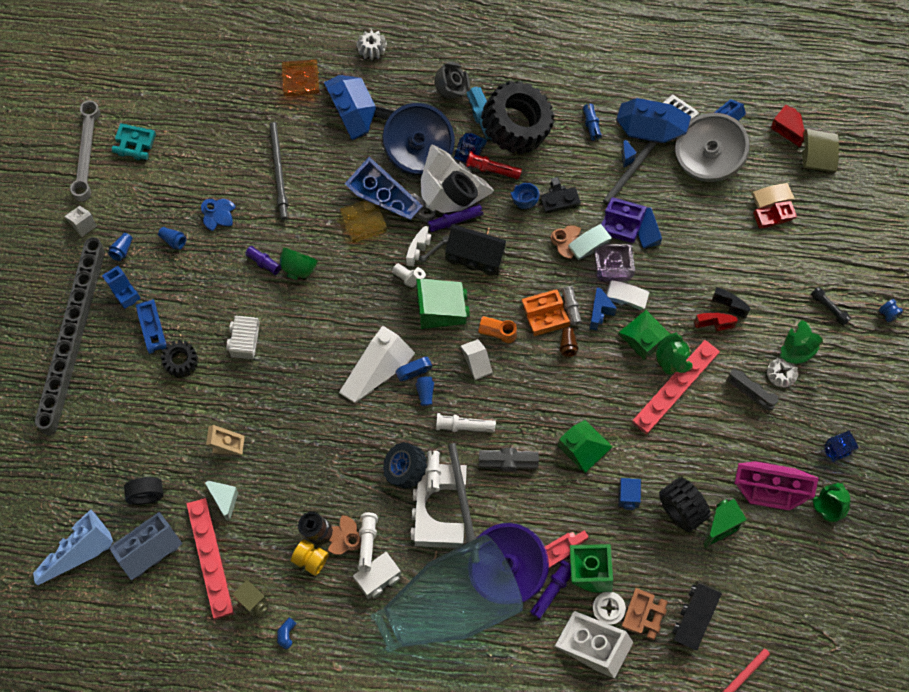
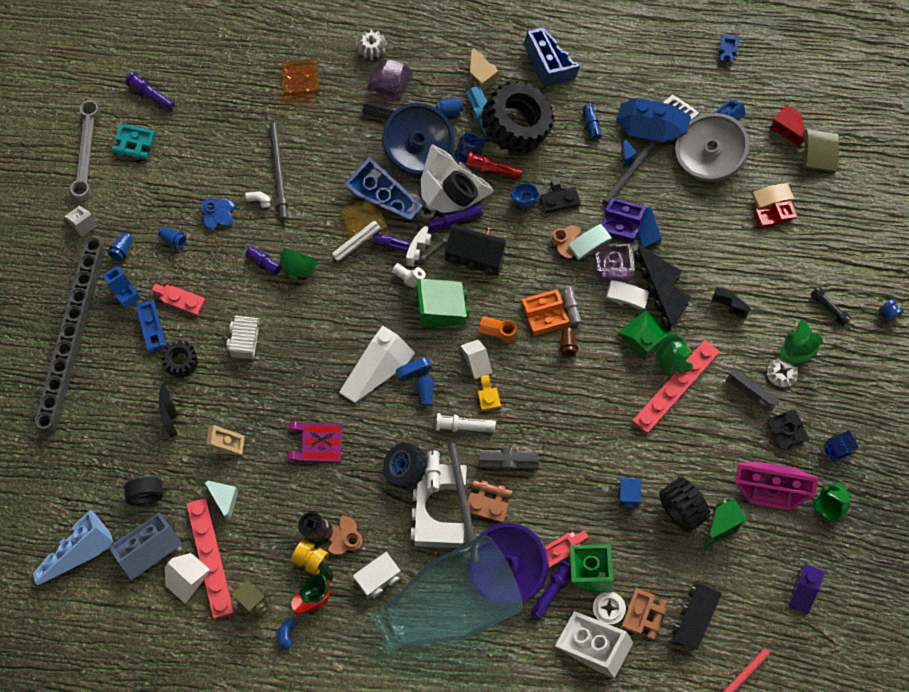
(143, 88): none -> dark purple pin
(167, 410): none -> black slope
(179, 299): none -> coral hinge
(185, 575): none -> white slope
(258, 196): none -> white arm
(314, 592): none -> dark green hair
(319, 442): none -> flag
(352, 103): blue wedge -> none
(356, 241): none -> white axle
(367, 534): white pin -> none
(390, 79): none -> clear purple slope
(390, 242): none -> dark purple axle
(450, 107): none -> blue brick
(451, 81): dark grey cylinder -> none
(481, 71): none -> tan slope
(487, 507): none -> nougat plate
(488, 396): none -> yellow plate
(548, 58): none -> blue wedge
(584, 445): green slope -> none
(601, 306): blue slope -> none
(661, 281): none -> black slope
(719, 320): red slope -> none
(728, 48): none -> blue plate
(792, 420): none -> black piece
(806, 588): none -> dark purple slope

